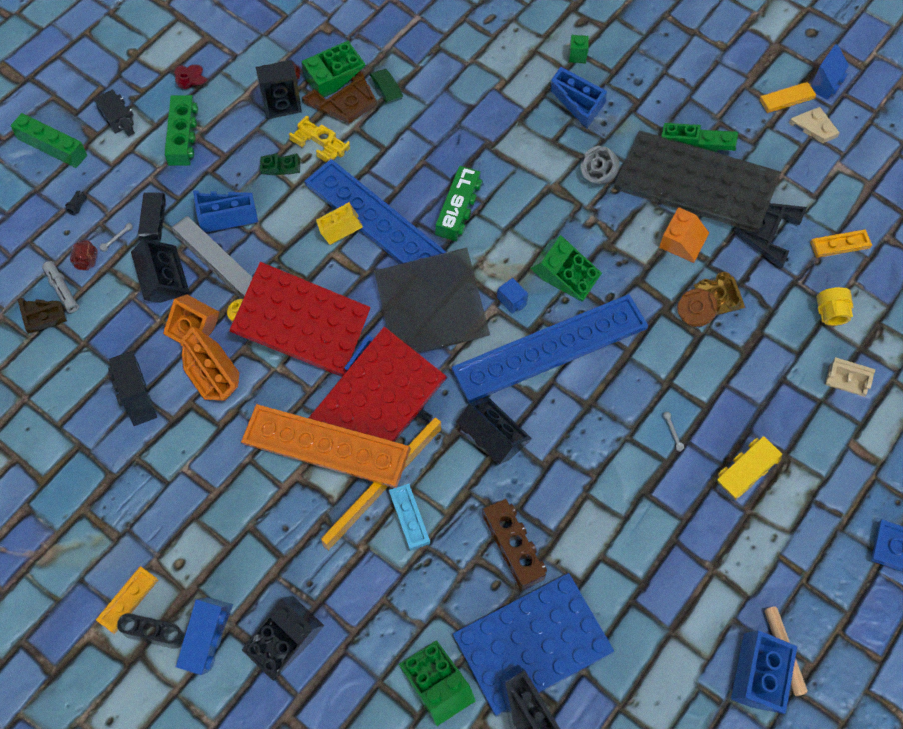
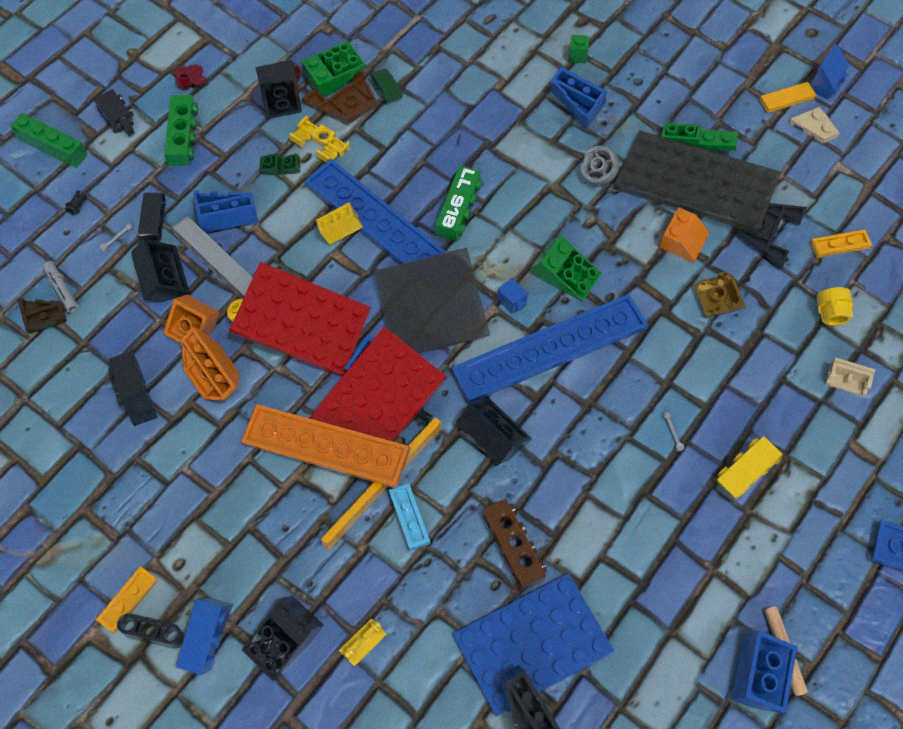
(83, 255): clear red head -> none
(362, 642): none -> yellow hinge
(437, 682): green slope -> none
(697, 307): dark orange tile -> none

